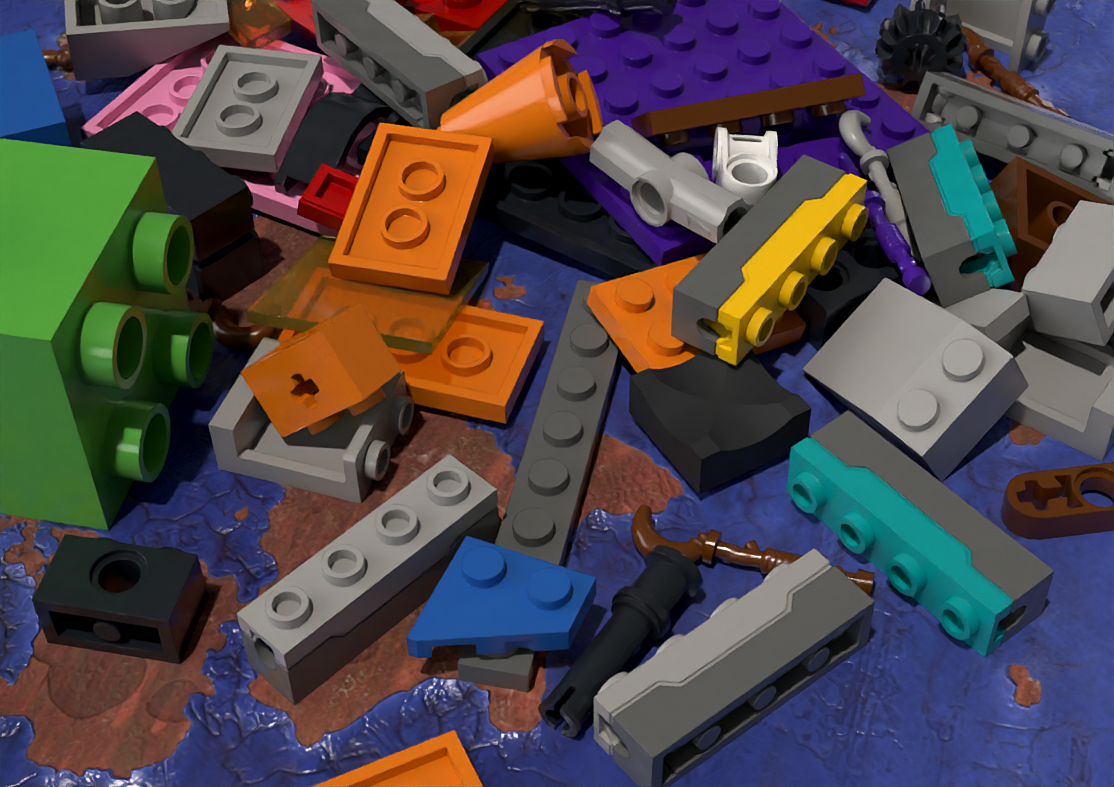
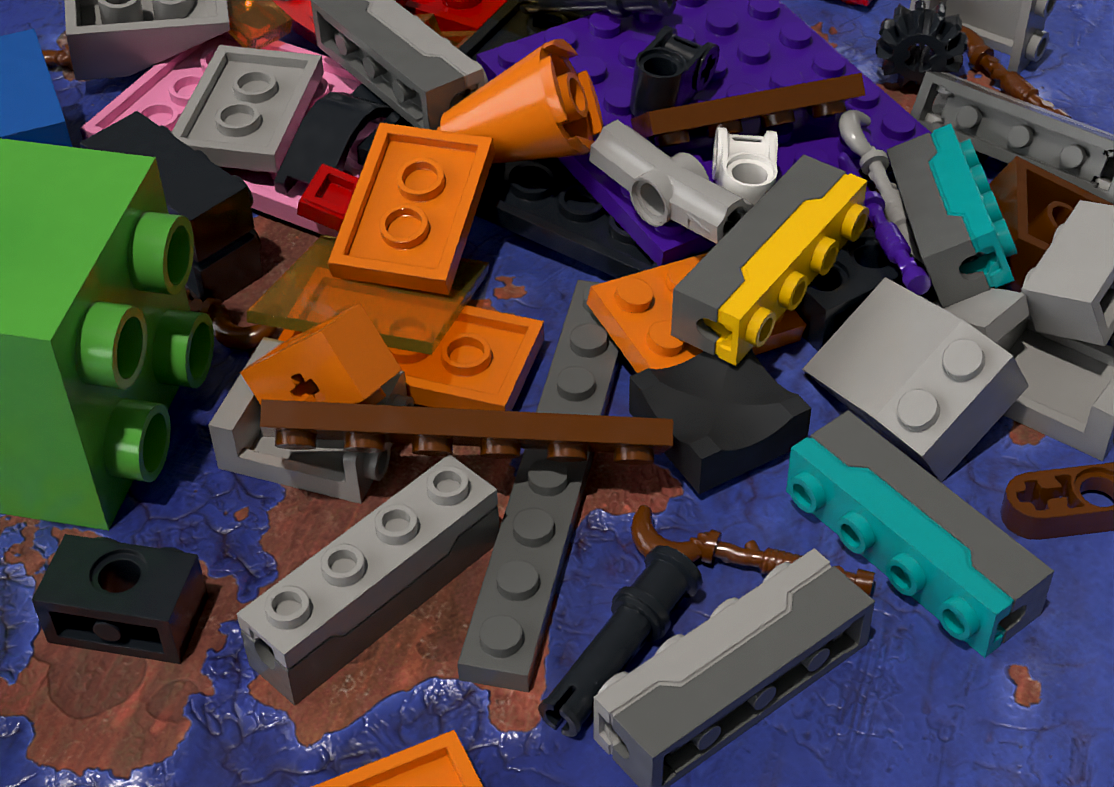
(436, 430): none -> reddish brown plate
(502, 603): blue wing -> none
(671, 72): none -> black piece

